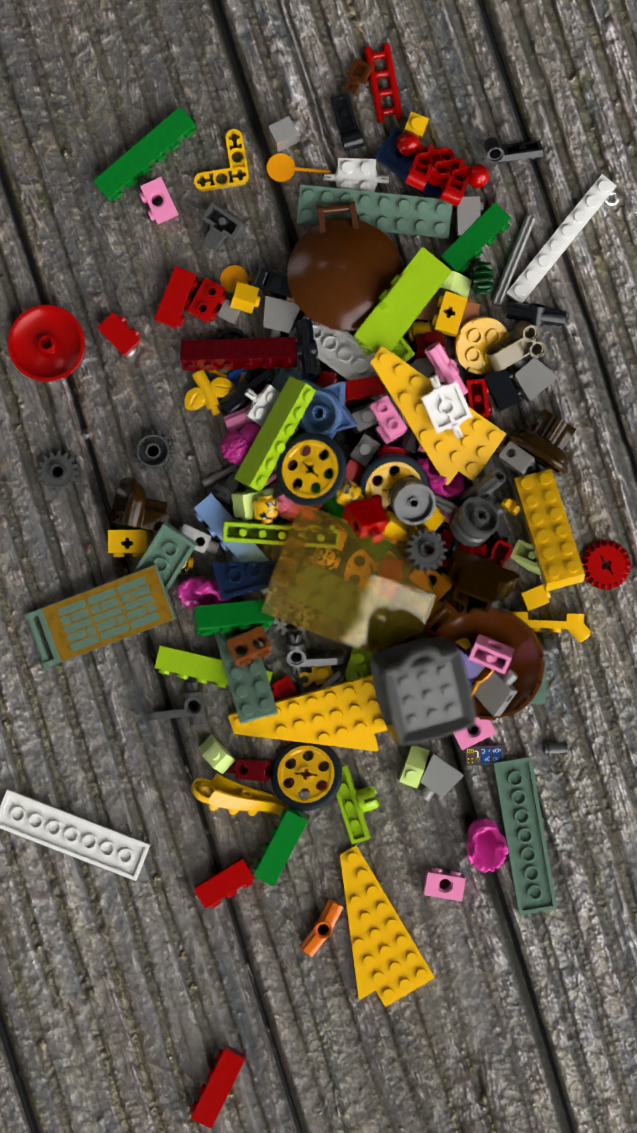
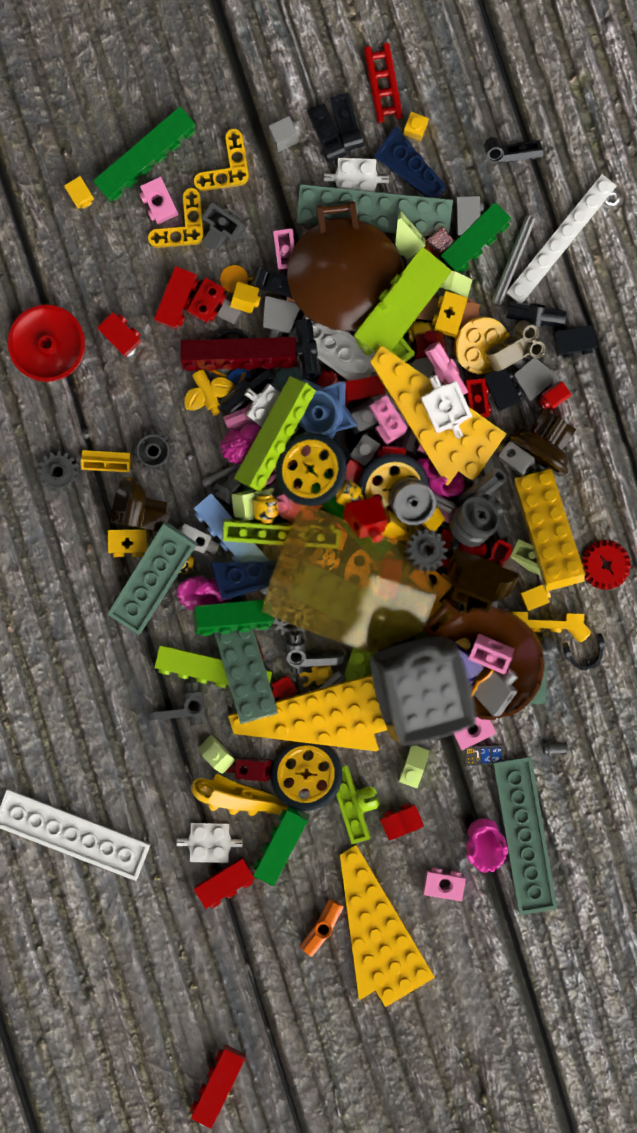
(79, 193): none -> yellow brick
(102, 616): flag -> none
(105, 461): none -> yellow piece
(190, 226): none -> yellow beam
(209, 842): none -> white plate
(245, 641): dark orange brick -> none
(282, 168): light orange piece -> none
(284, 245): none -> bright pink brick
(326, 132): none -> black plate
(359, 73): reddish brown plate -> none
(401, 822): none -> red brick
(408, 237): none -> yellowish green slope
(438, 242): none -> clear red tile
(438, 777): light grey torso -> none
(440, 169): red connector -> none
(482, 277): dark green gear -> none
(510, 505): yellow plate -> none
(554, 396): none -> red brick
(575, 341): none -> black brick
(601, 644): none -> black piece

